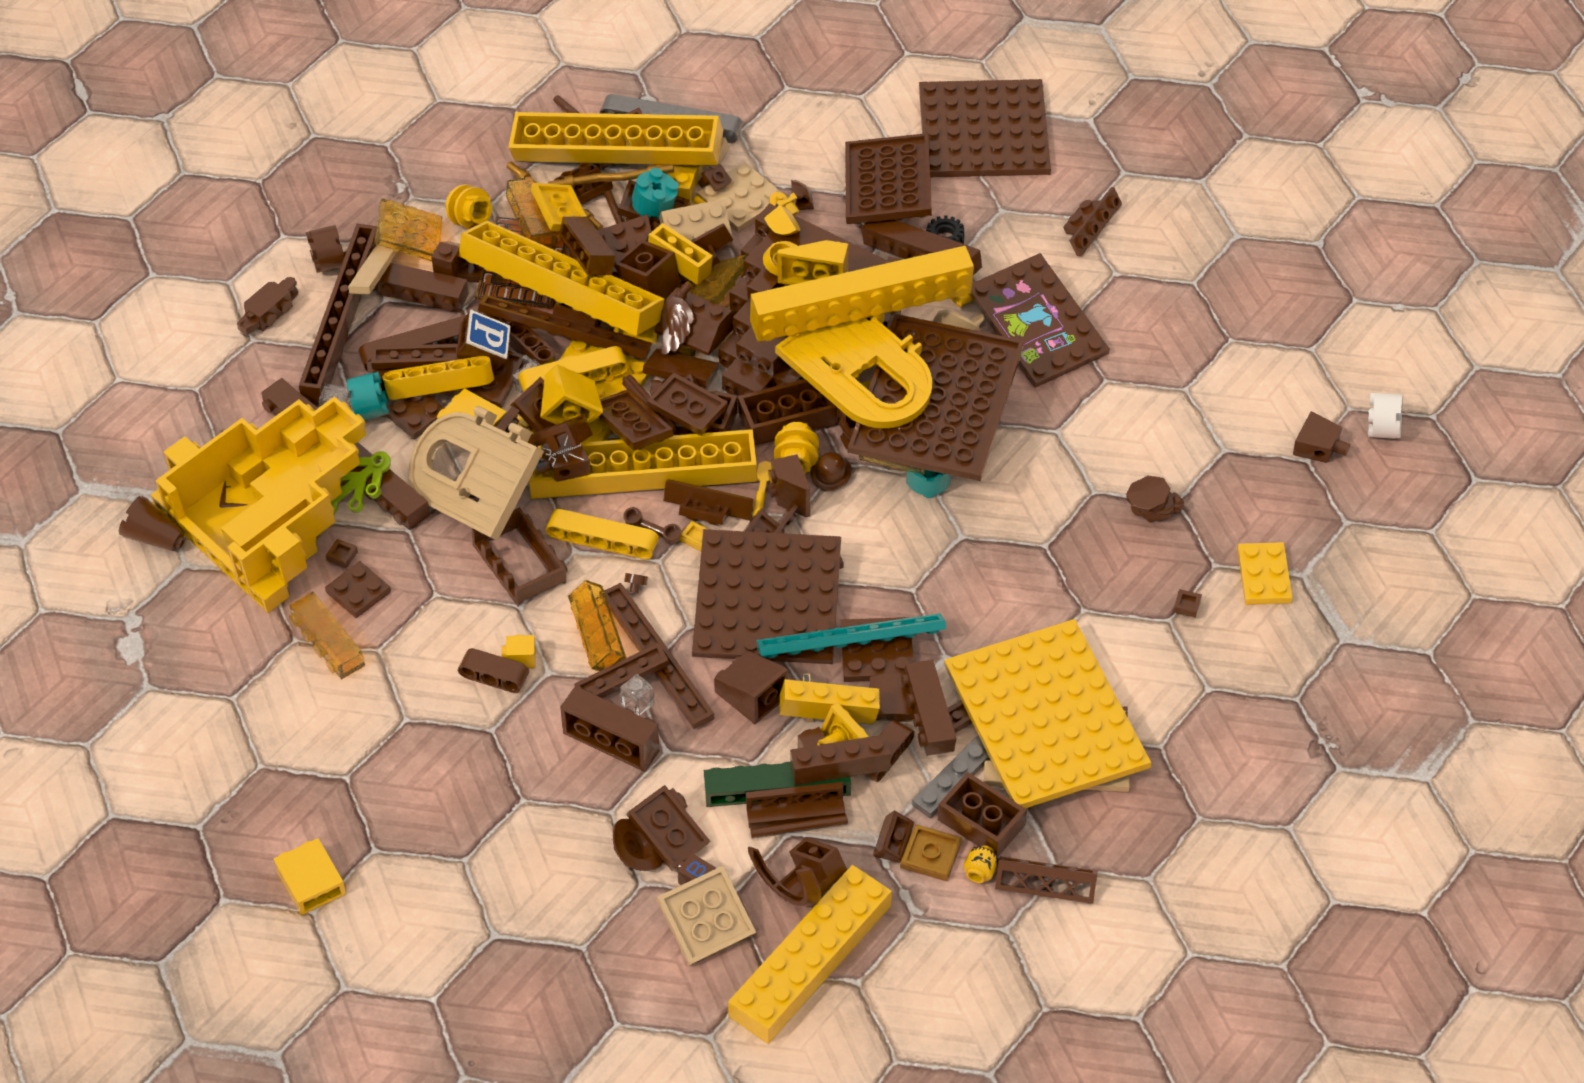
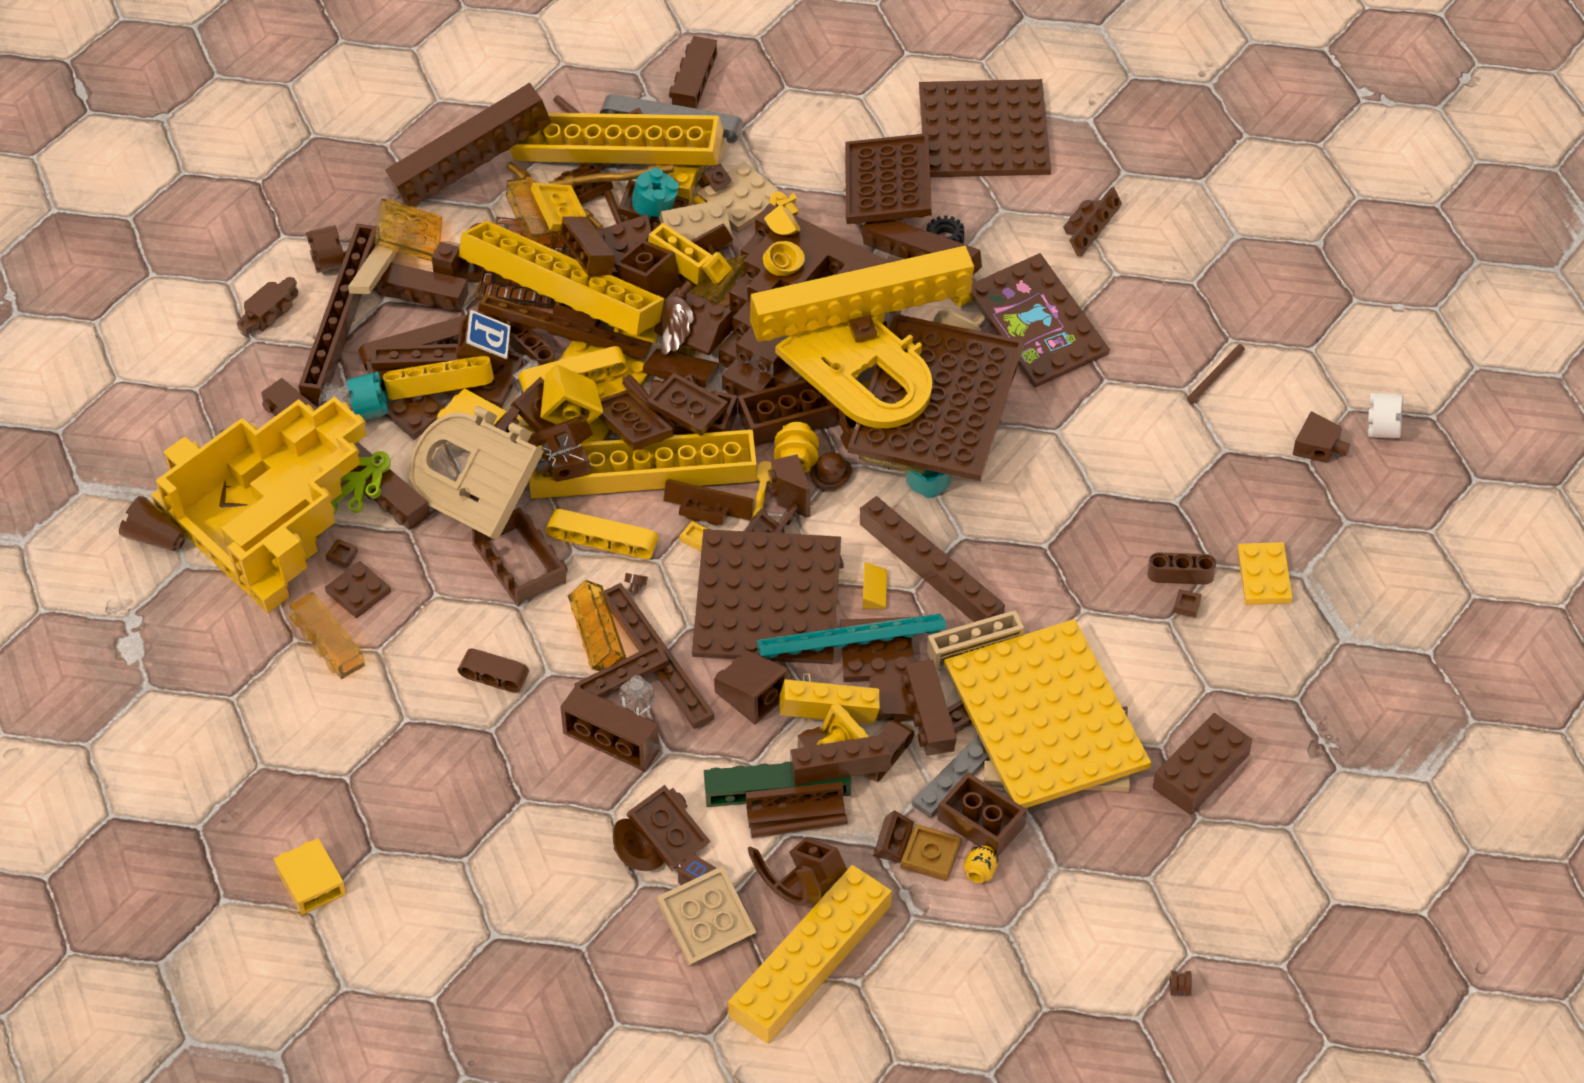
(468, 146): none -> reddish brown brick
(468, 206): yellow piece -> none
(520, 649): yellow brick -> none
(671, 532): reddish brown bar -> none
(694, 72): none -> reddish brown brick
(716, 267): none -> yellow plate
(803, 194): reddish brown brick -> none
(812, 261): yellow slope -> none
(863, 328): none -> reddish brown plate
(874, 587): none -> yellow slope
(929, 561): none -> reddish brown brick
(973, 637): none -> tan brick
(1047, 870): reddish brown fence -> none
(1153, 500): reddish brown piece -> none
(1180, 983): none -> reddish brown wheel
(1181, 568): none -> reddish brown beam
(1202, 763): none -> reddish brown brick
(1216, 373): none -> reddish brown bar

